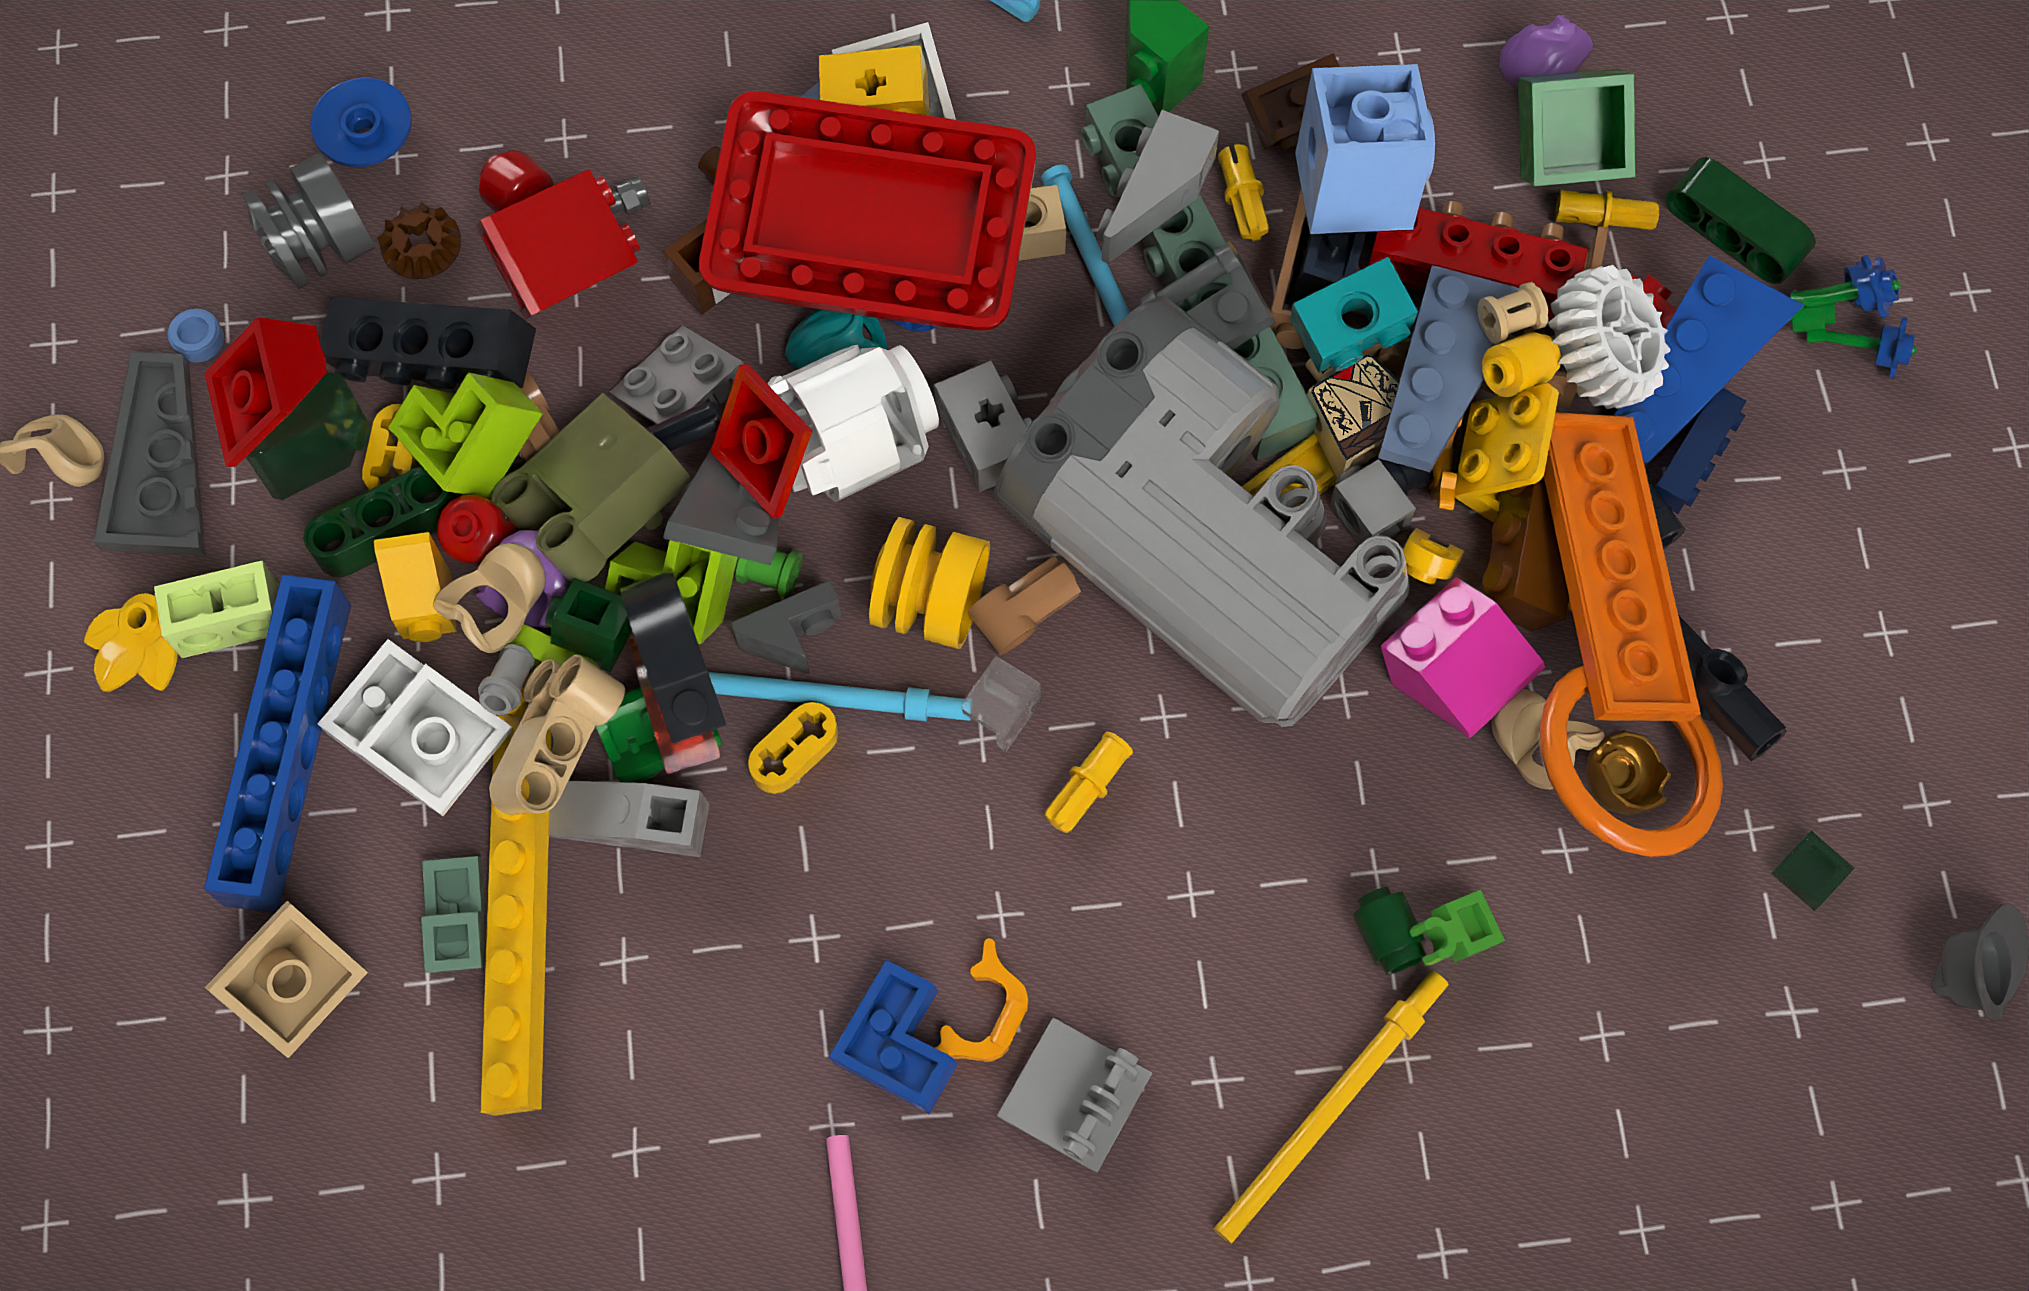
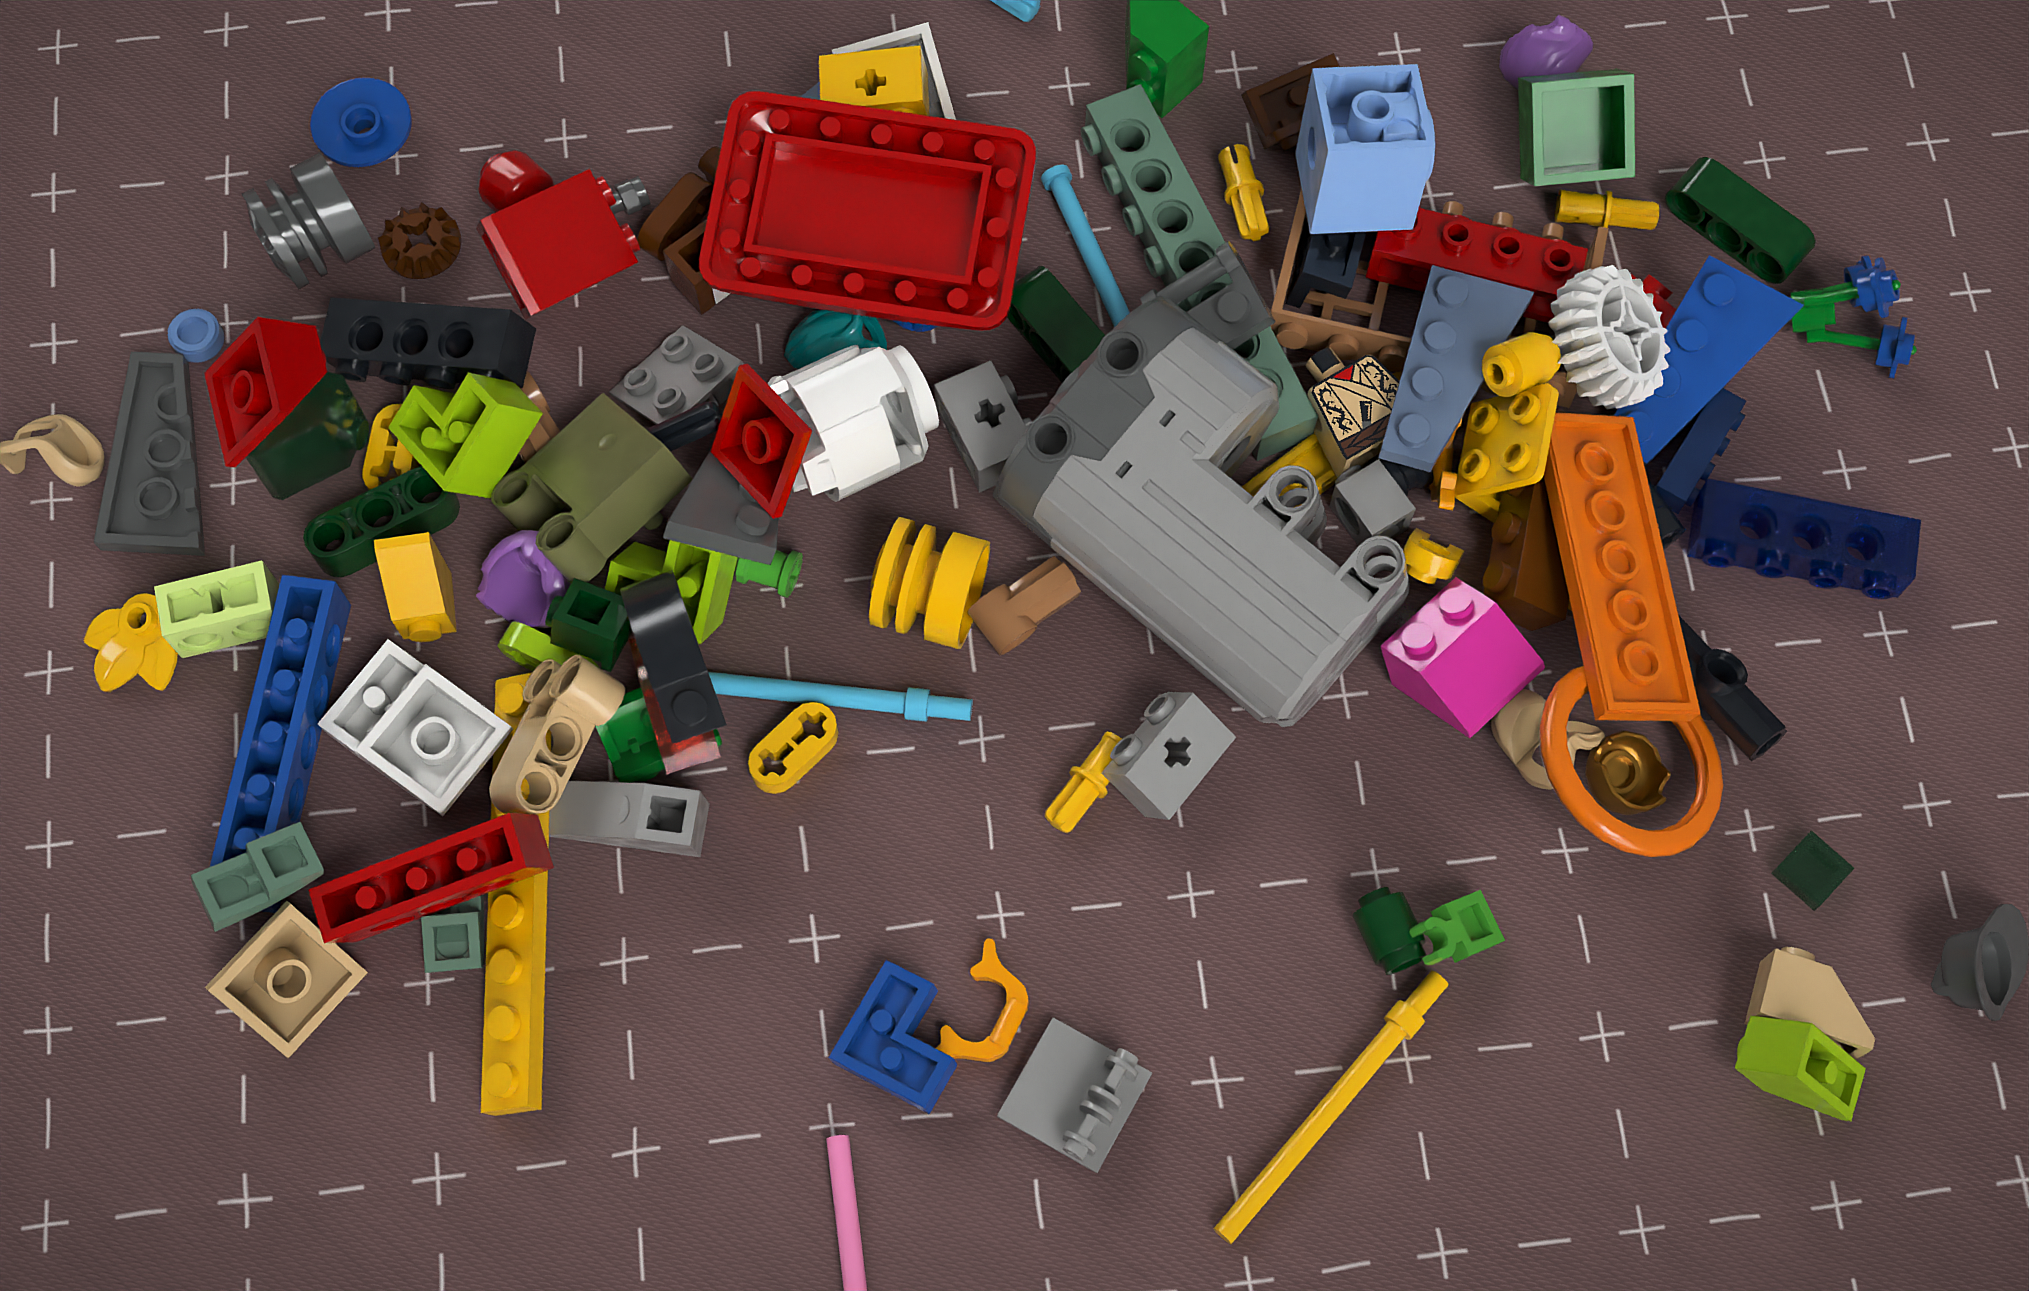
(259, 878): none -> sand green slope
(431, 878): none -> red brick
(472, 528): red head -> none
(501, 690): light grey pin -> none
(511, 571): tan piece -> none
(676, 214): none -> reddish brown beam
(775, 629): dark grey slope -> none
(1003, 701): clear panel -> none
(1049, 233): tan brick -> none
(1053, 322): none -> dark green beam
(1165, 180): light grey slope -> none
(1168, 754): none -> light grey brick
(1372, 291): teal brick -> none
(1528, 308): tan bush -> none
(1800, 1065): none -> lime slope
(1803, 990): none -> tan slope
(1883, 539): none -> clear blue brick

